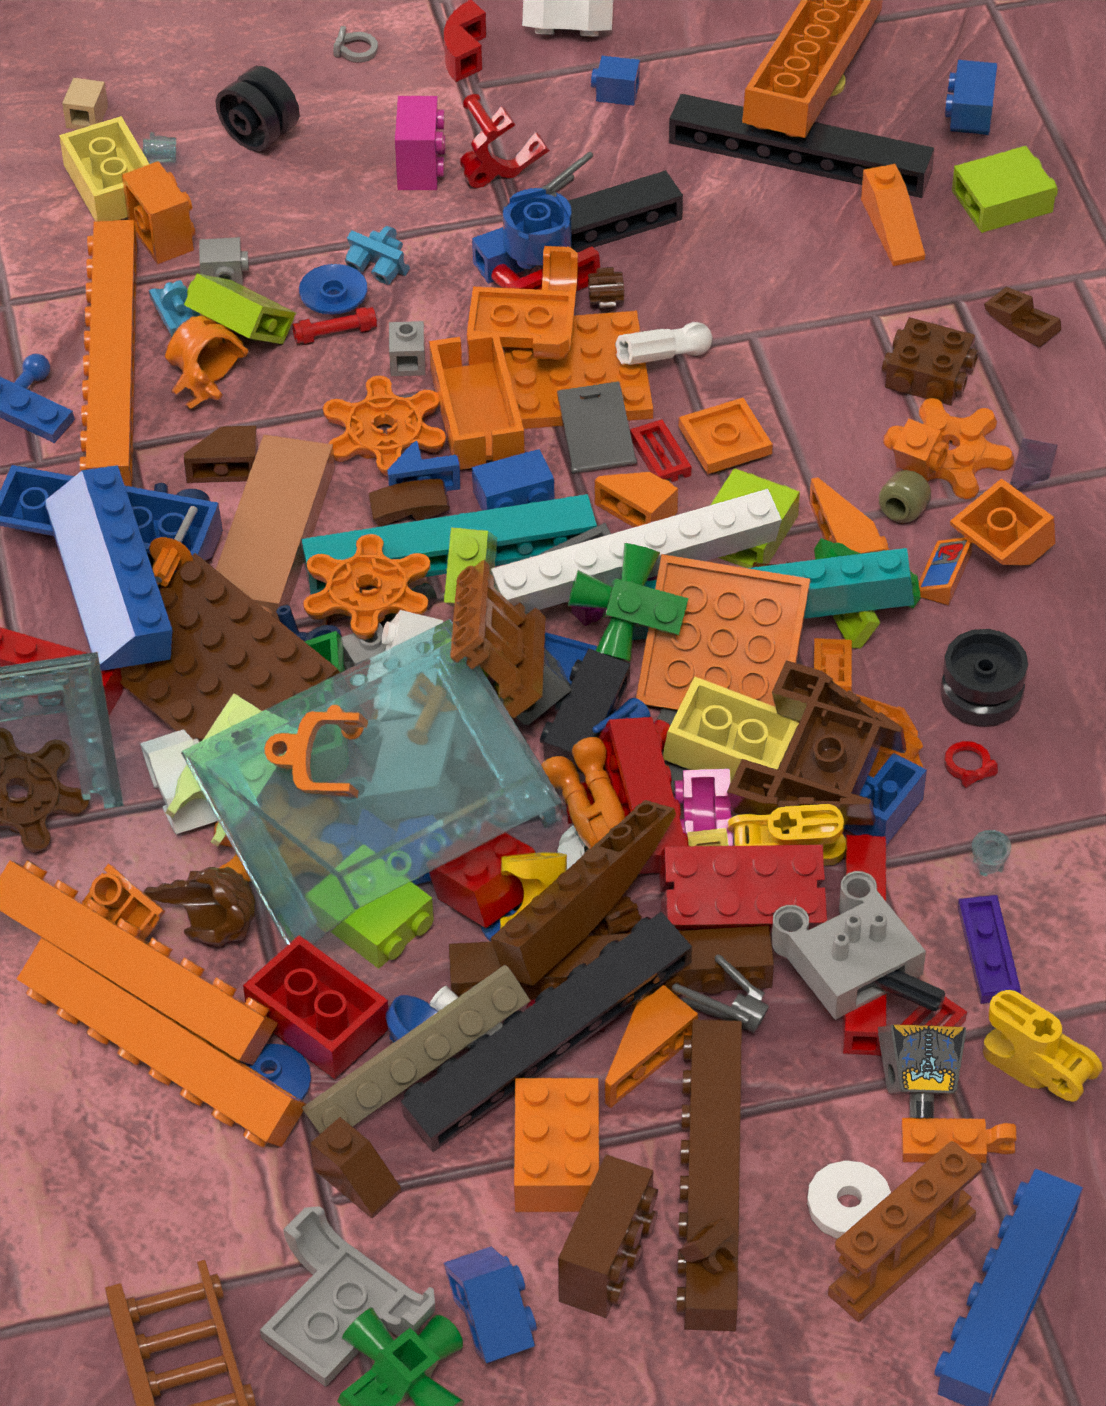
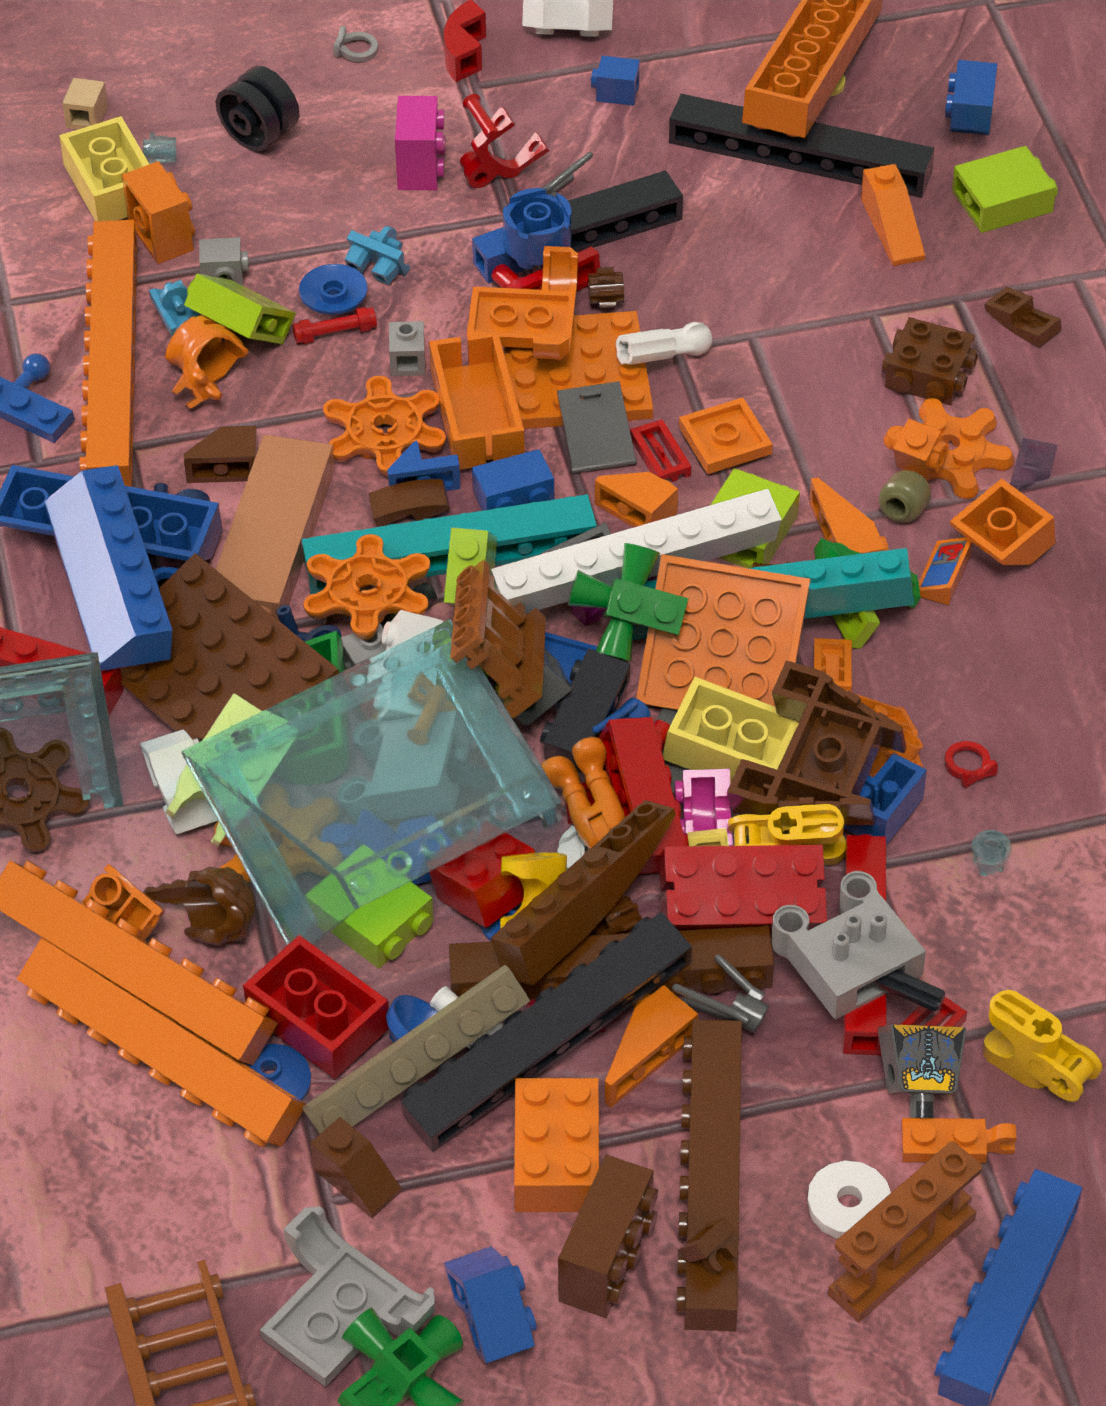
(171, 553): orange piece -> none
(299, 748): orange piece -> none
(984, 677): black wheel -> none
(988, 946): dark purple tile -> none

